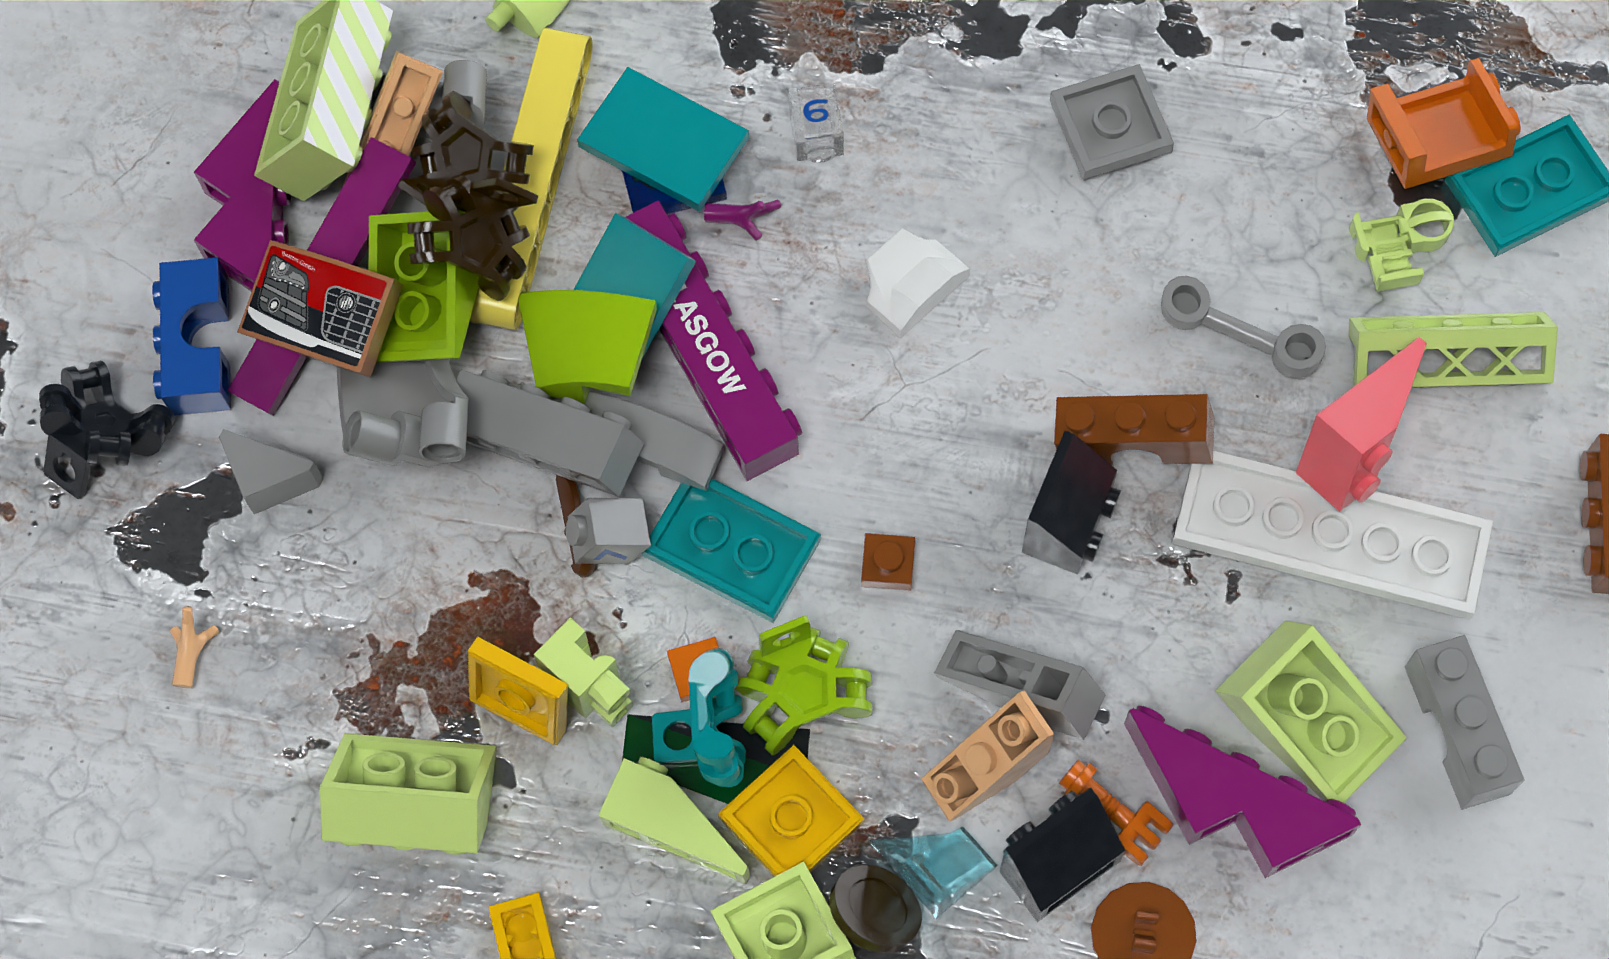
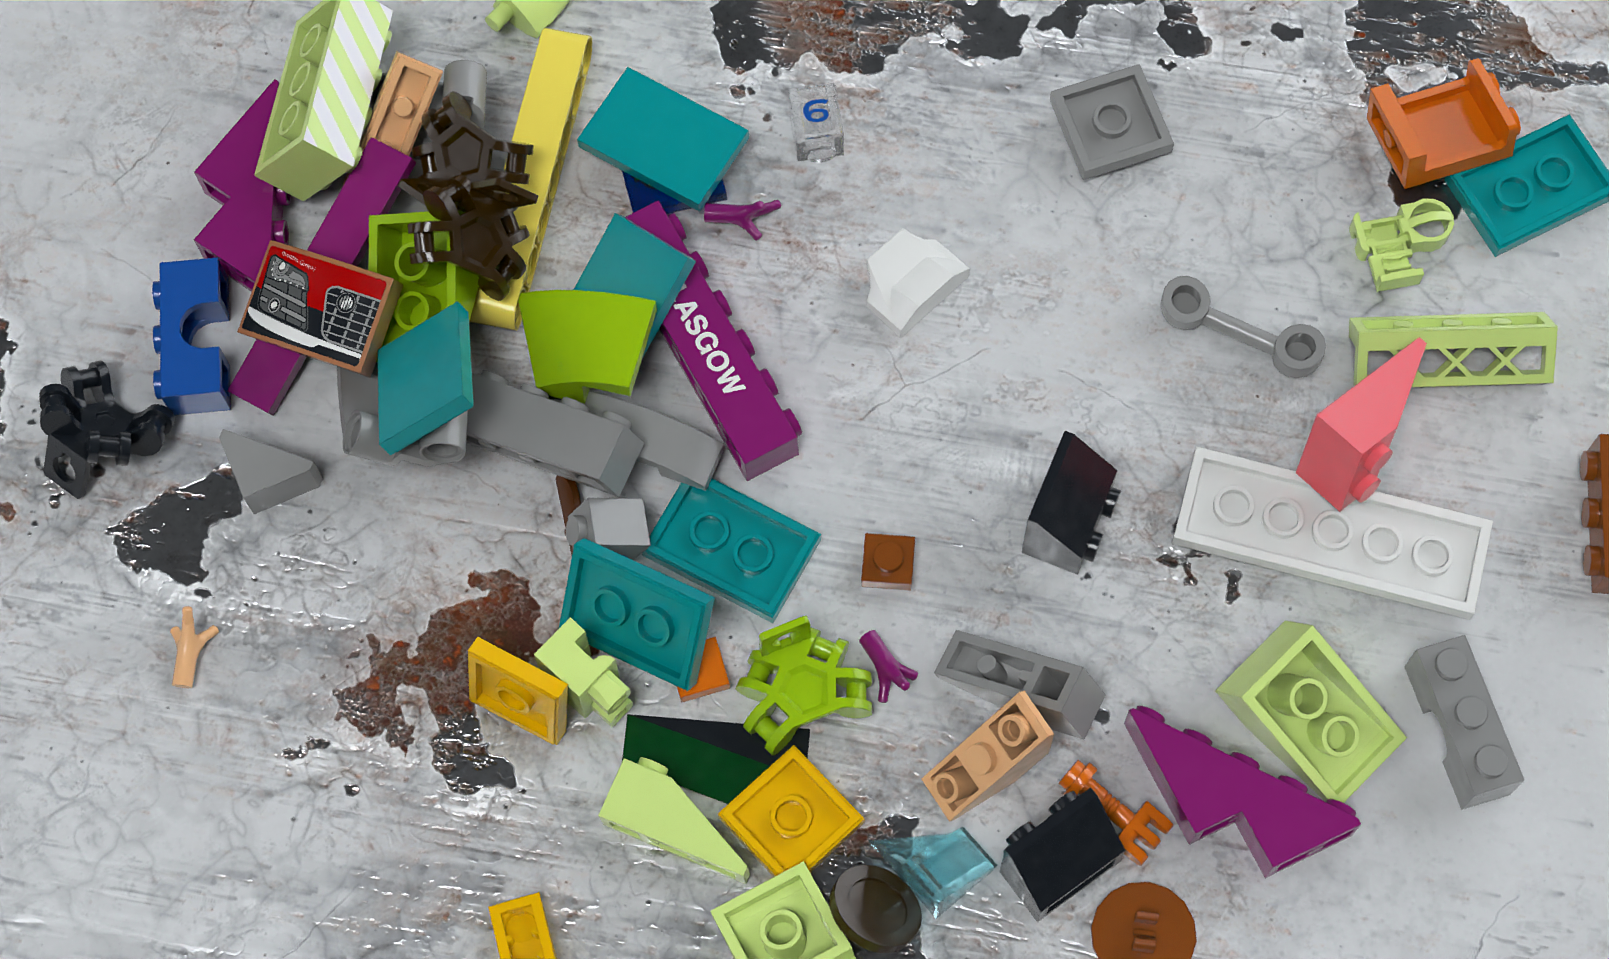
(407, 793): yellowish green slope -> none
(424, 378): none -> teal tile
(637, 613): none -> teal tile
(717, 754): teal piece -> none
(886, 665): none -> magenta bar
(1167, 425): dark orange arch -> none

